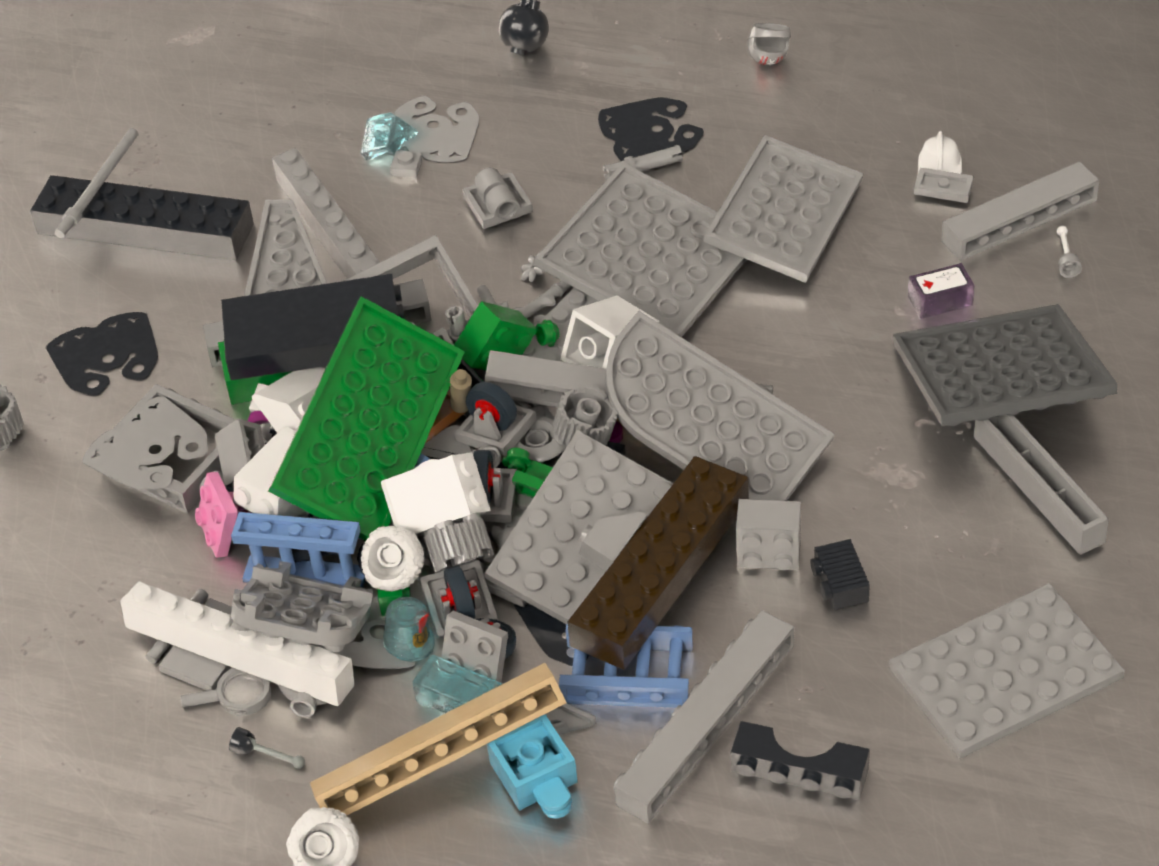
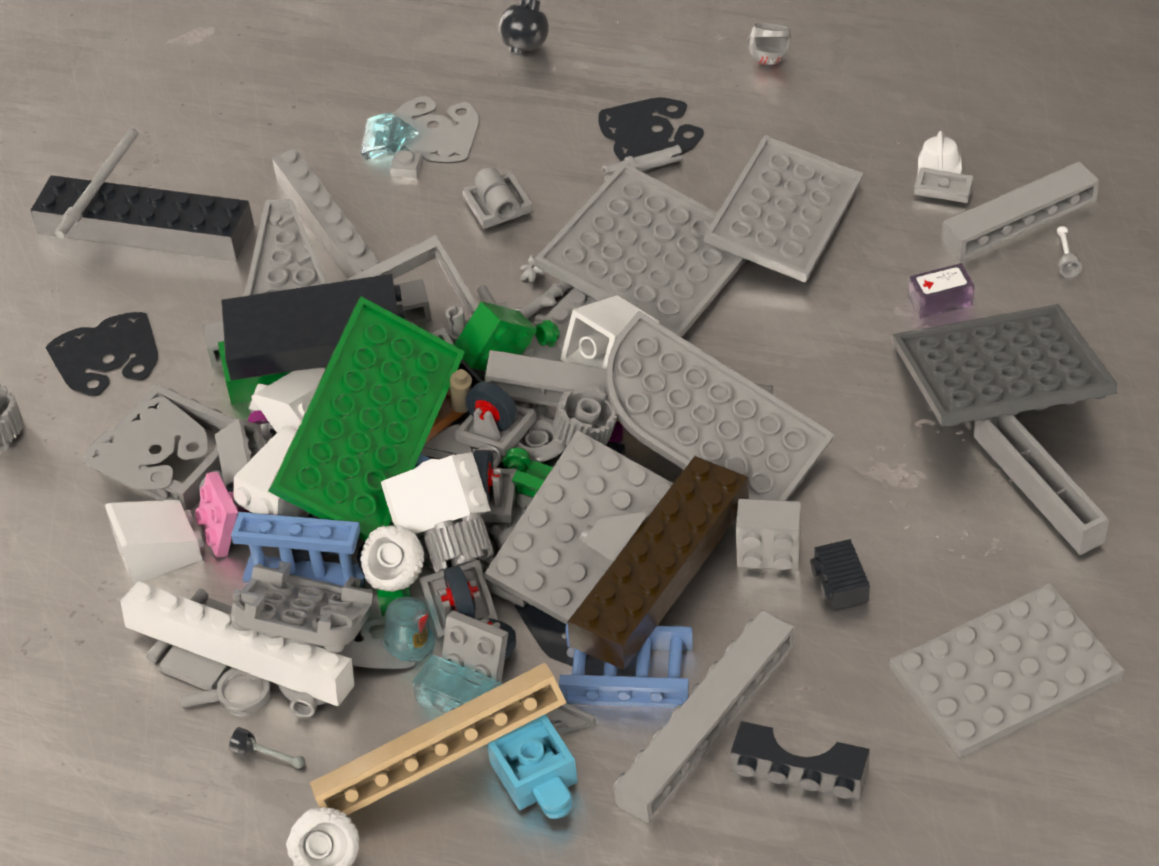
(154, 537): none -> white slope

